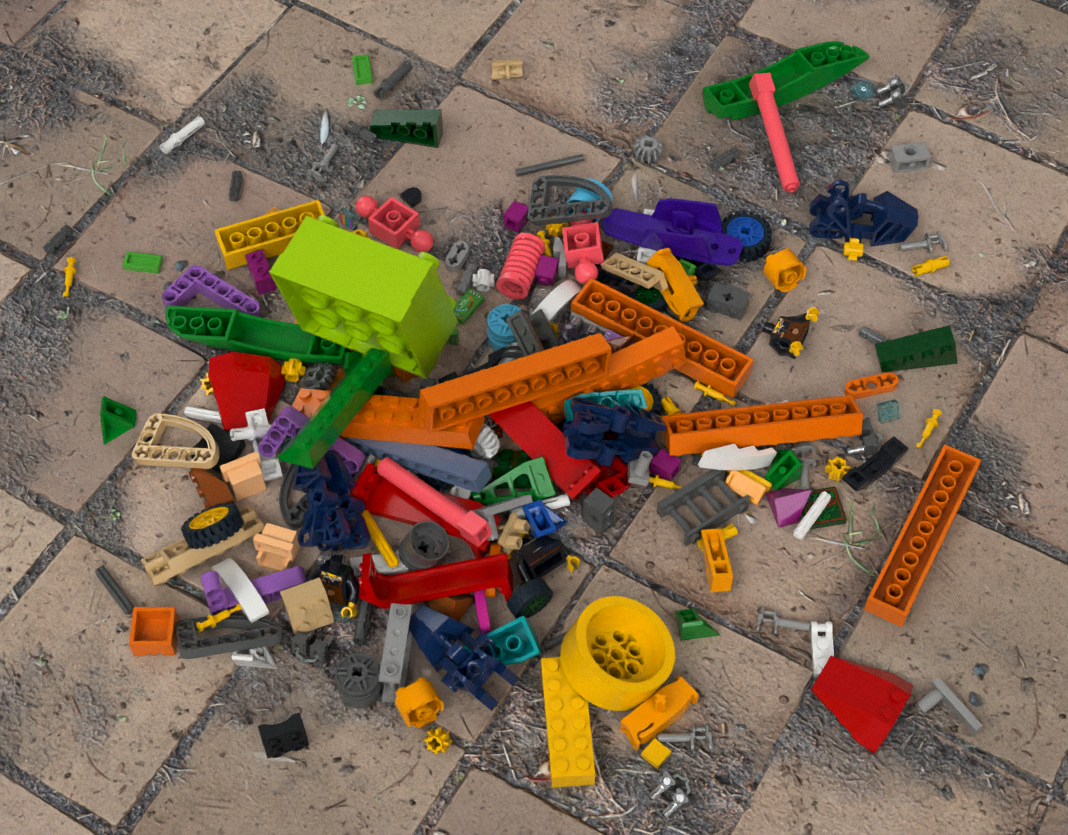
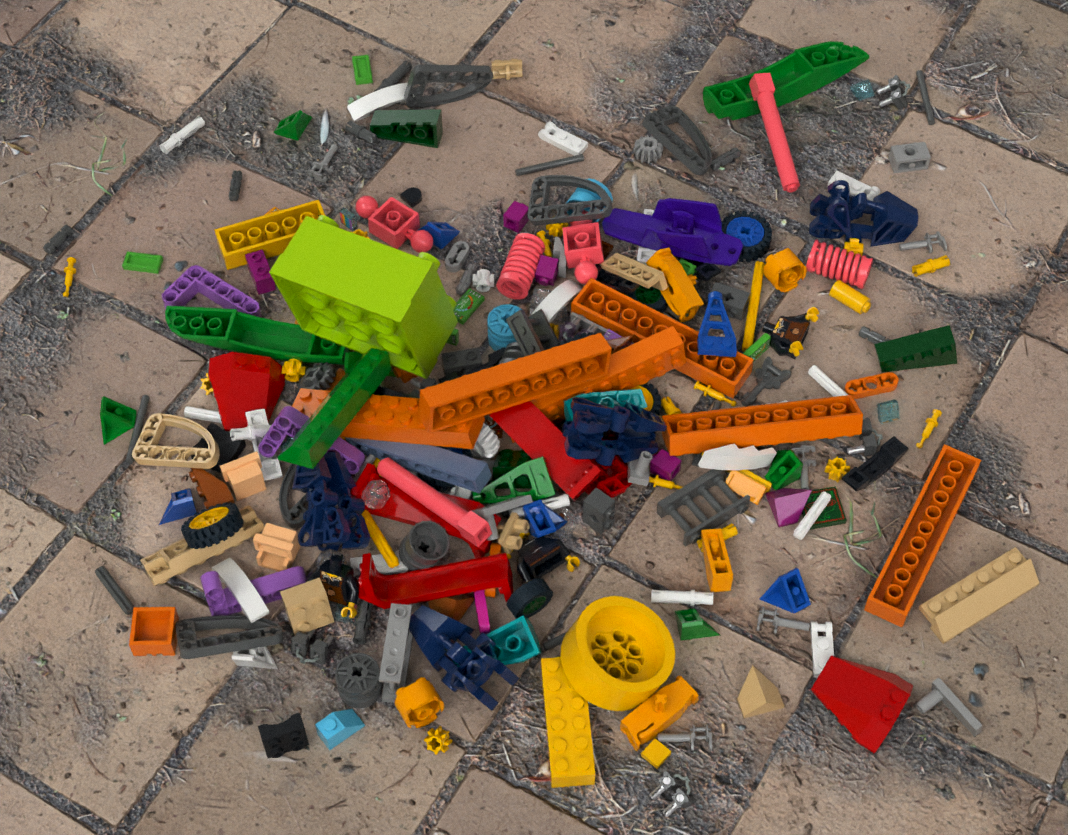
(137, 427): none -> dark grey bar
(179, 507): none -> blue slope
(212, 620): yellow piece -> none
(293, 125): none -> green slope
(338, 727): none -> medium azure slope
(375, 494): none -> clear head
(377, 100): none -> white slope
(421, 74): none -> dark grey beam
(441, 233): none -> blue slope
(461, 361): none -> dark grey brick
(563, 139): none -> white plate
(672, 114): none -> dark grey beam
(684, 597): none -> white pin
(715, 345): none -> blue plate
(753, 305): none -> yellow axle
(758, 347): none -> bright green tile
(758, 695): none -> tan slope
(766, 380): none -> dark grey piece
(788, 592): none -> blue slope
(826, 382): none -> white axle
(838, 269): none -> coral piece
(850, 297): none -> yellow brick
(855, 186): none -> white plate
(925, 97): none -> dark grey bar
(979, 595): none -> tan slope

